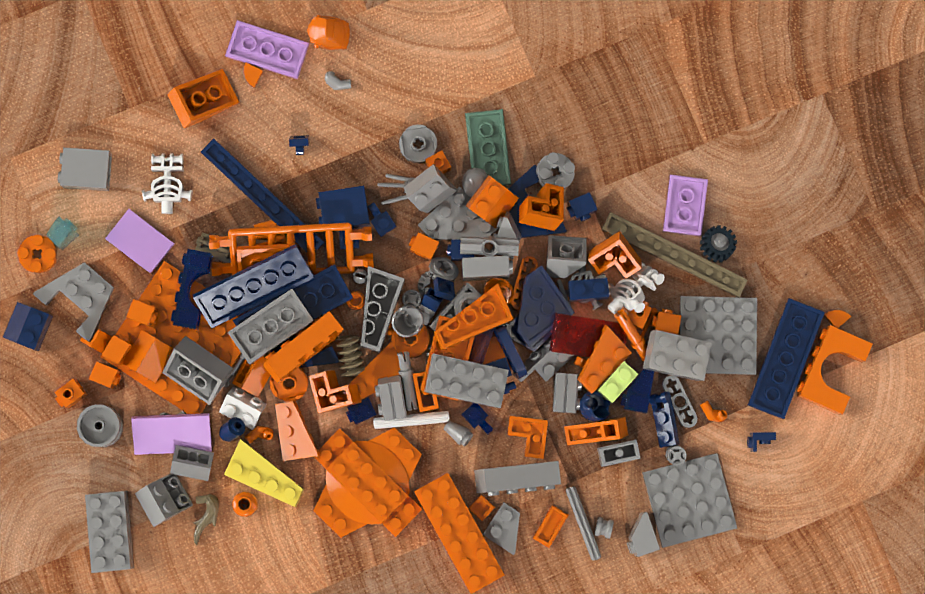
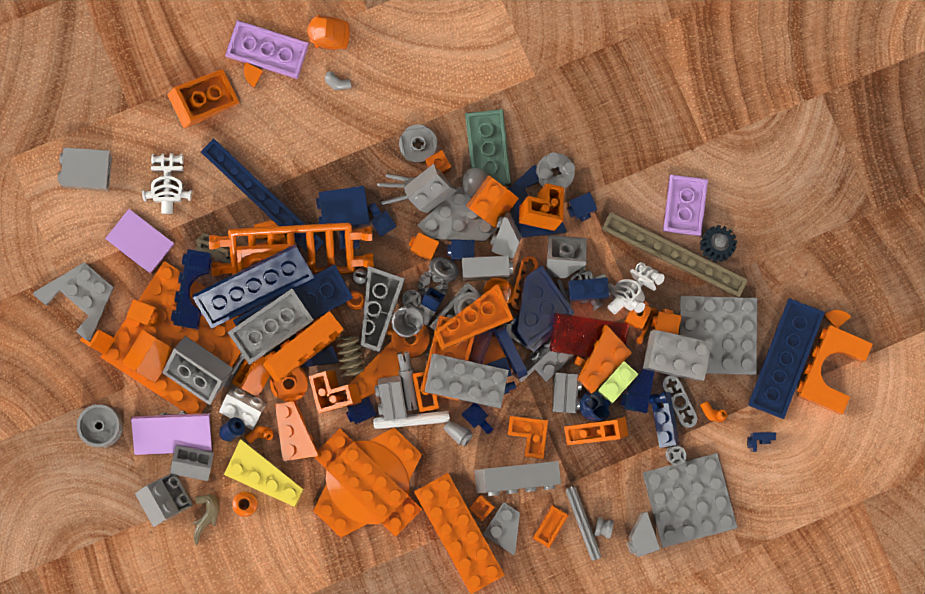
(28, 326): dark blue slope -> none
(48, 254): orange plate -> none
(62, 232): clear light blue slope -> none
(70, 393): orange brick -> none
(105, 375): orange brick -> none
(109, 531): light grey brick -> none
(117, 349): orange brick -> none
(299, 142): dark blue tile -> none
(444, 288): dark blue plate -> none
(503, 246): light grey piece -> none
(615, 251): orange brick -> none
(618, 453): light grey brick -> none
(636, 340): orange pin -> none

